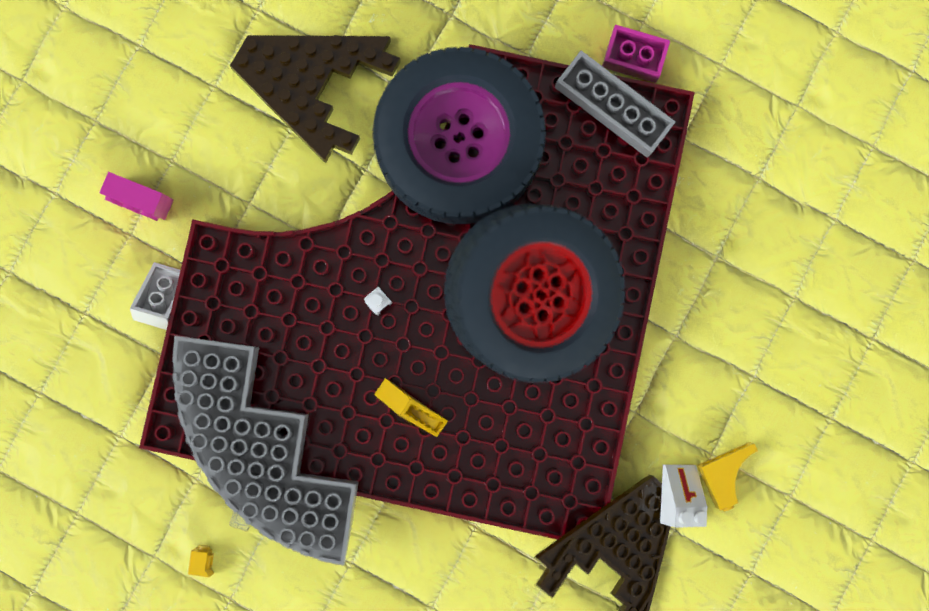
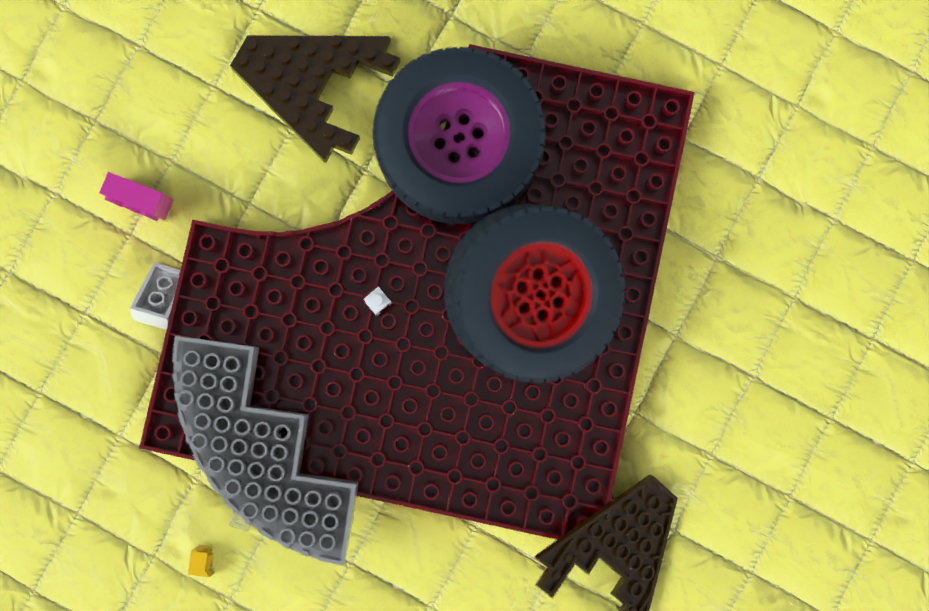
(410, 408): yellow arch -> none
(614, 104): light grey brick -> none
(635, 53): dark pink brick -> none
(682, 497): white slope -> none
(721, 473): yellow arch -> none

